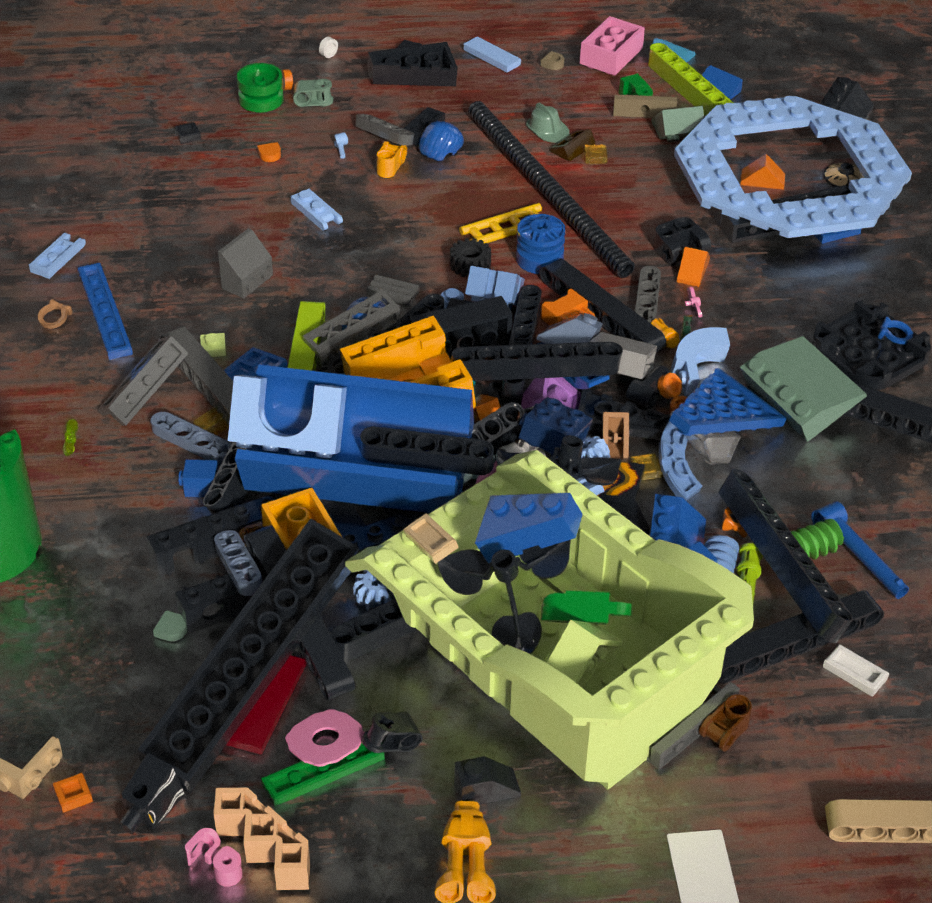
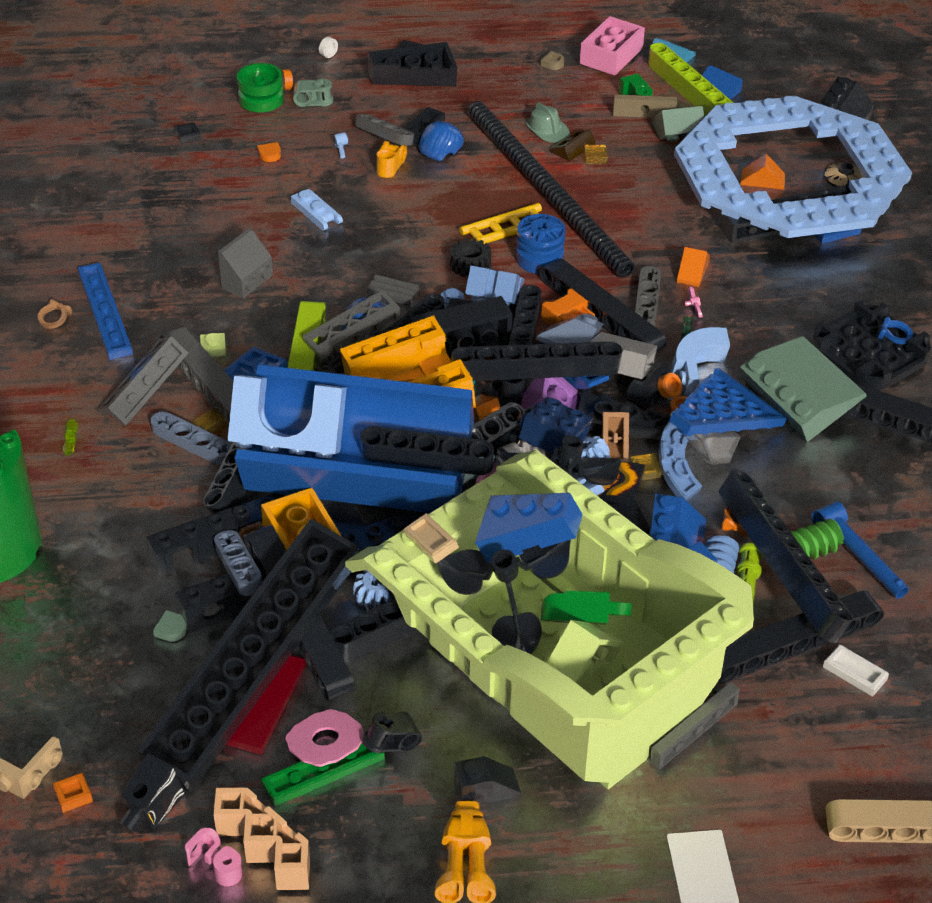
(56, 256): light blue hinge -> none
(197, 477): blue brick -> none
(492, 54): light blue tile -> none
(670, 334): light orange animal -> none
(678, 234): black piece -> none
(727, 721): reddish brown piece -> none

